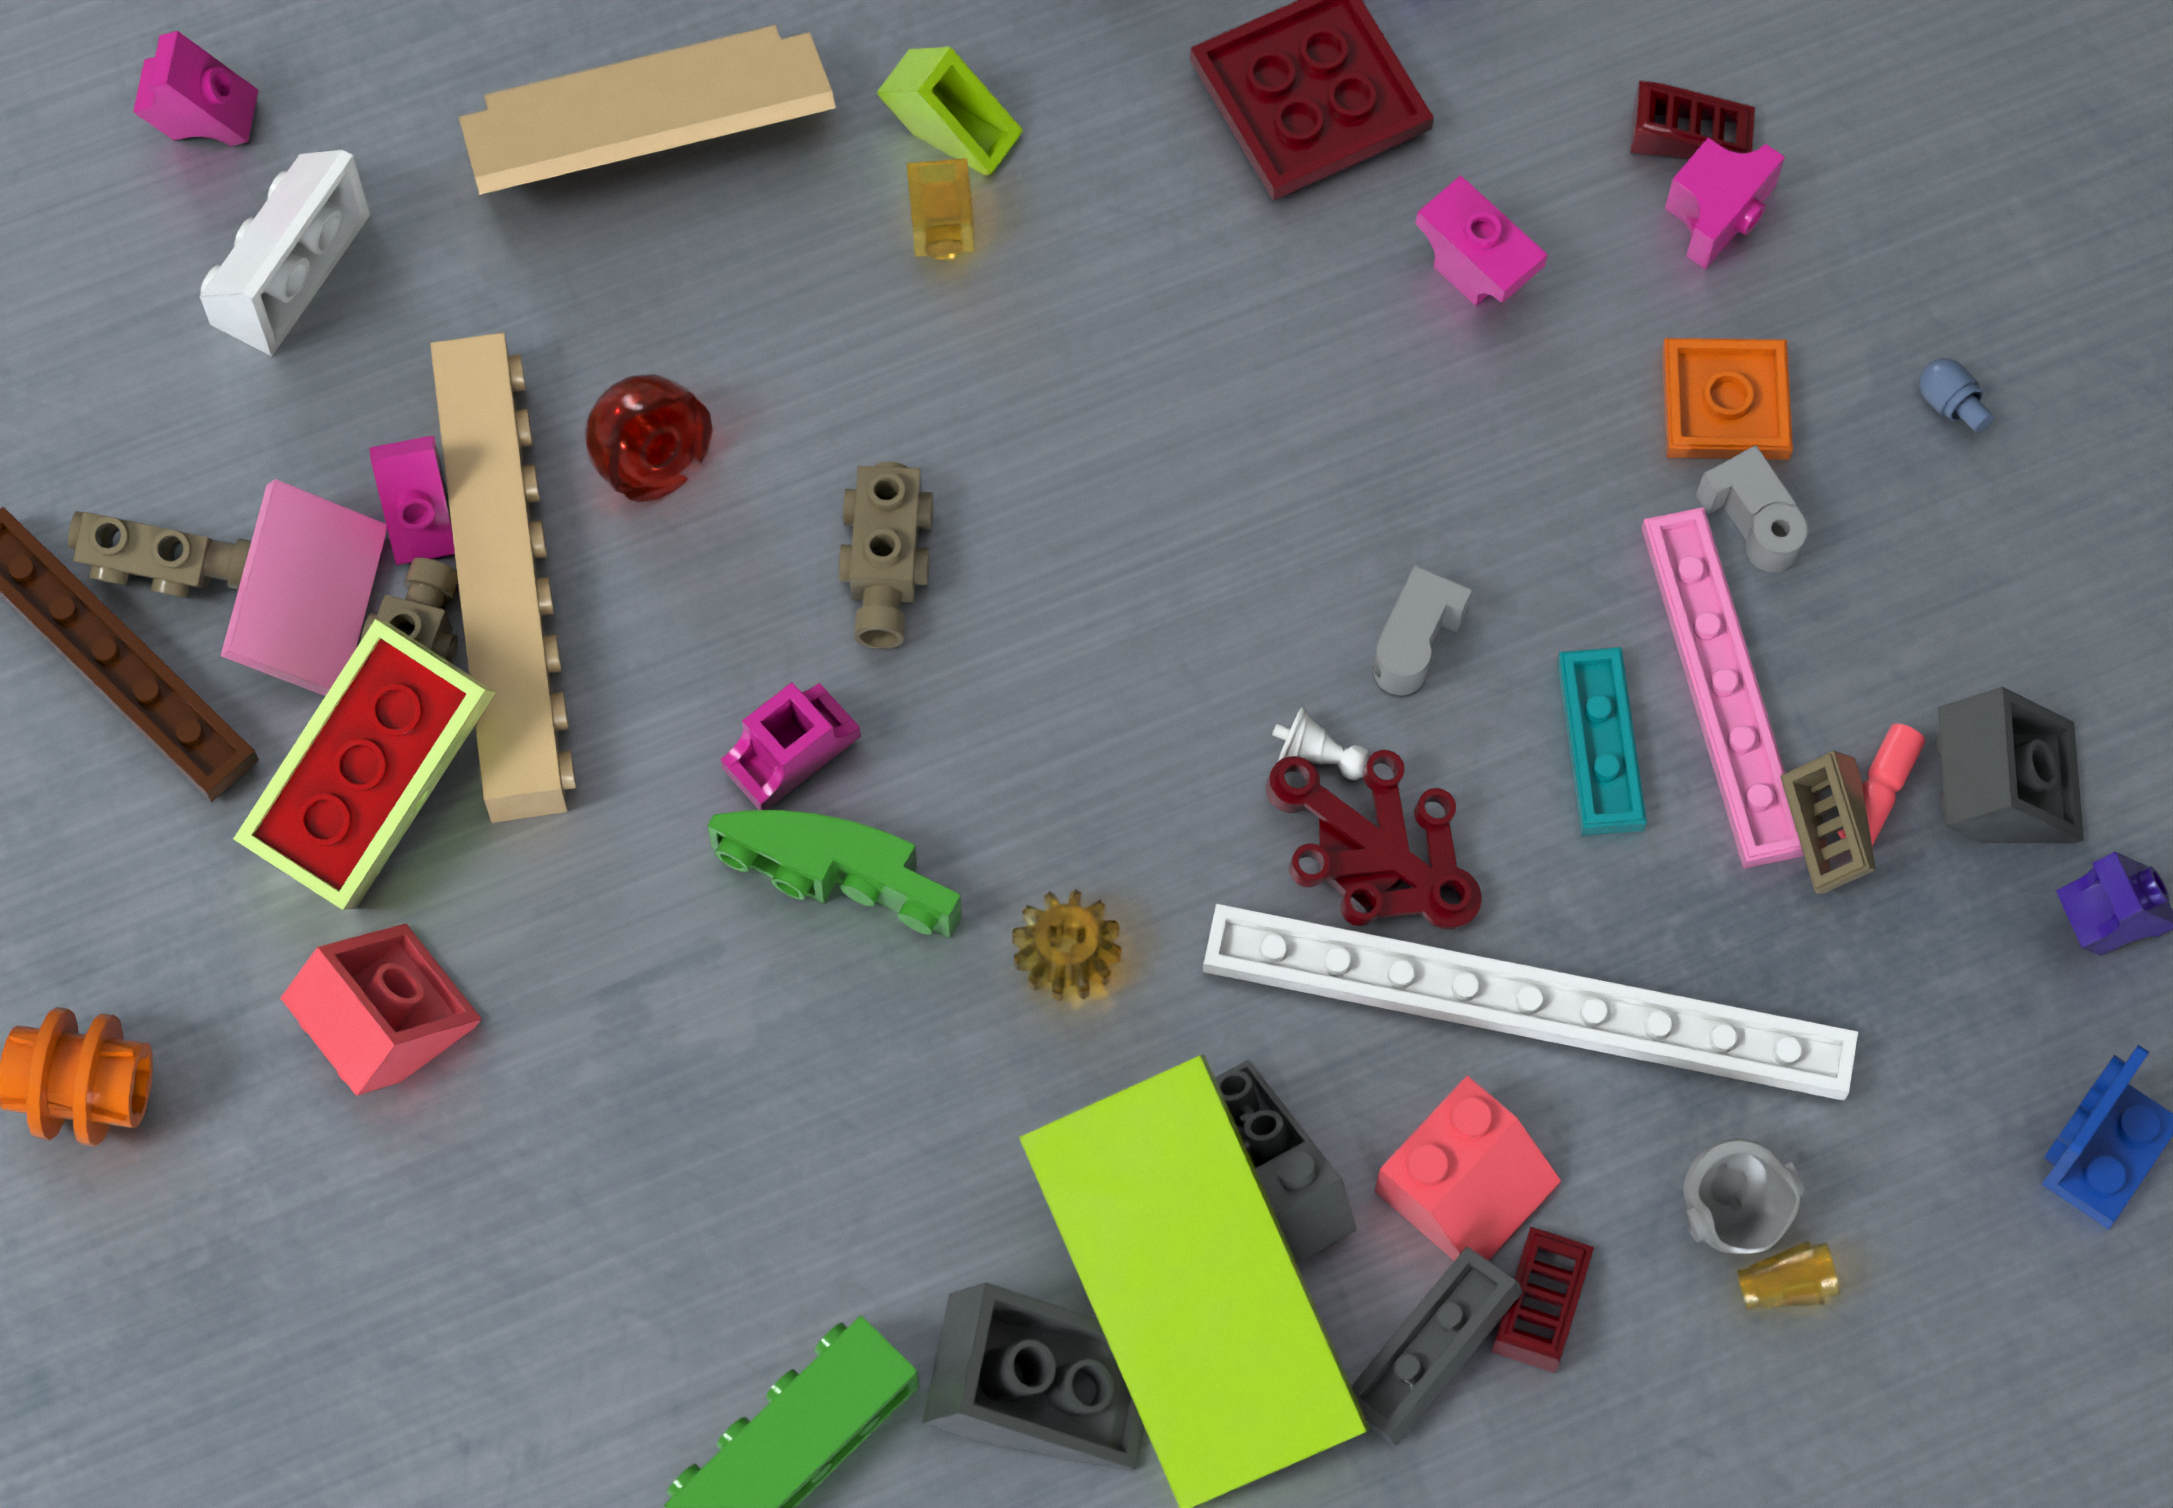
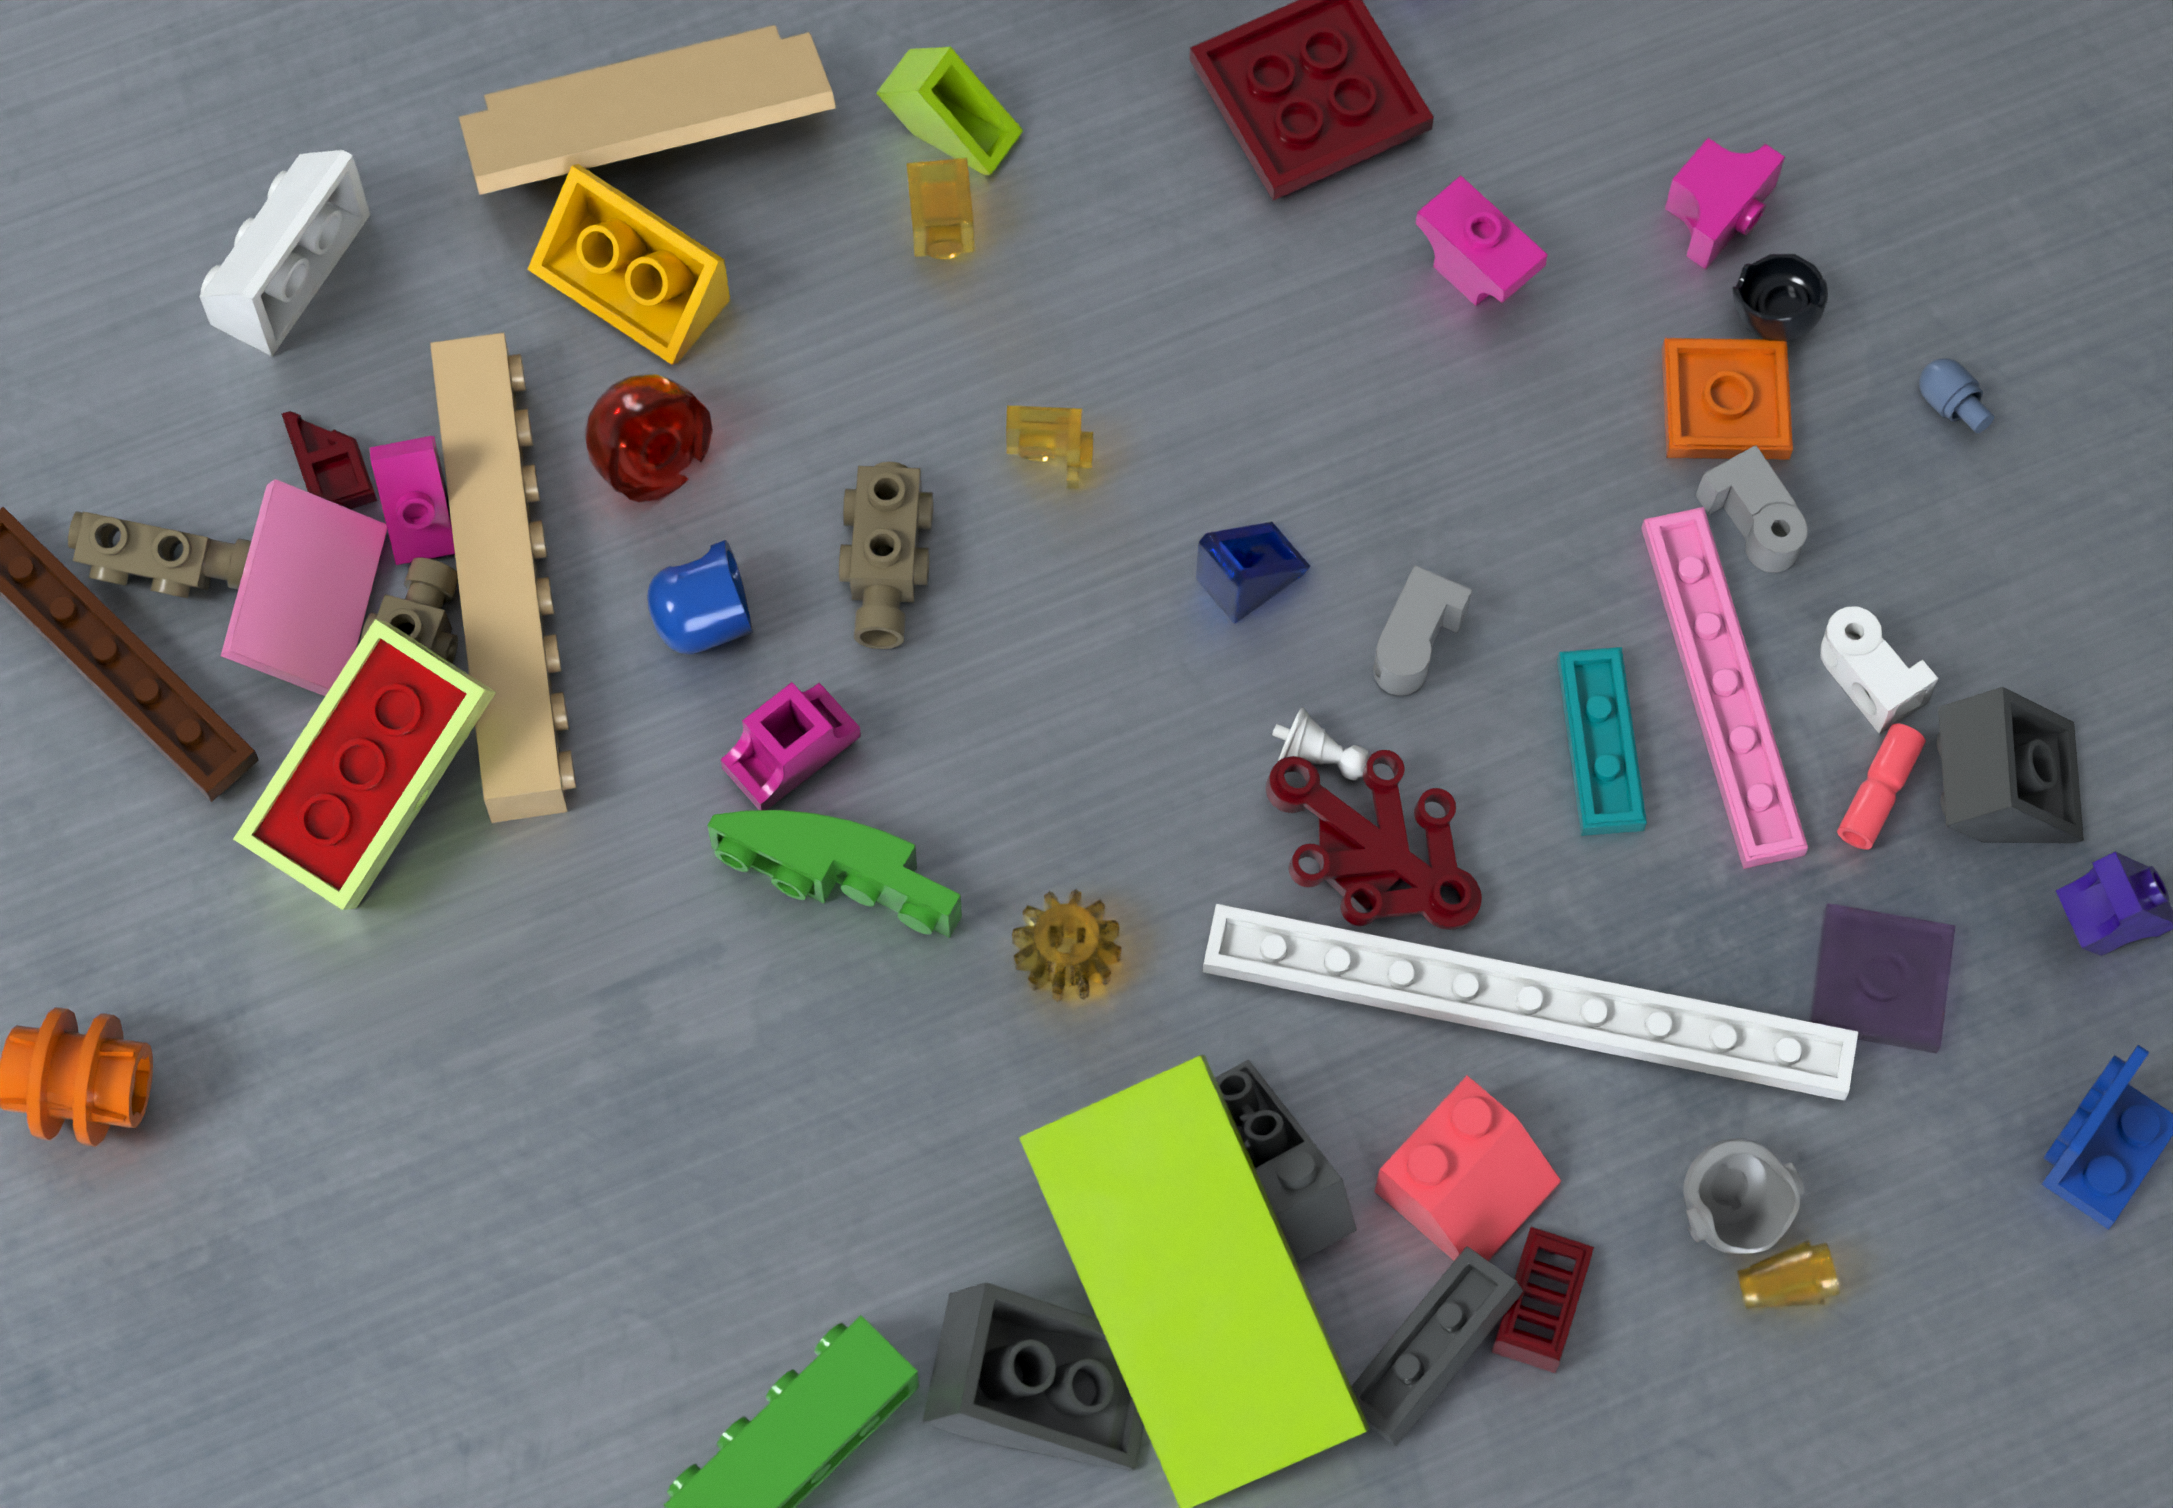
(194, 94): dark pink brick -> none
(329, 463): none -> dark red tile
(378, 1007): coral slope -> none
(630, 266): none -> yellow slope
(700, 602): none -> blue helmet
(1048, 433): none -> clear yellow bracket
(1247, 567): none -> clear blue slope
(1676, 102): dark red slope -> none
(1780, 297): none -> black hair
(1802, 793): dark tan slope -> none
(1872, 670): none -> white leg
(1883, 977): none -> clear purple tile

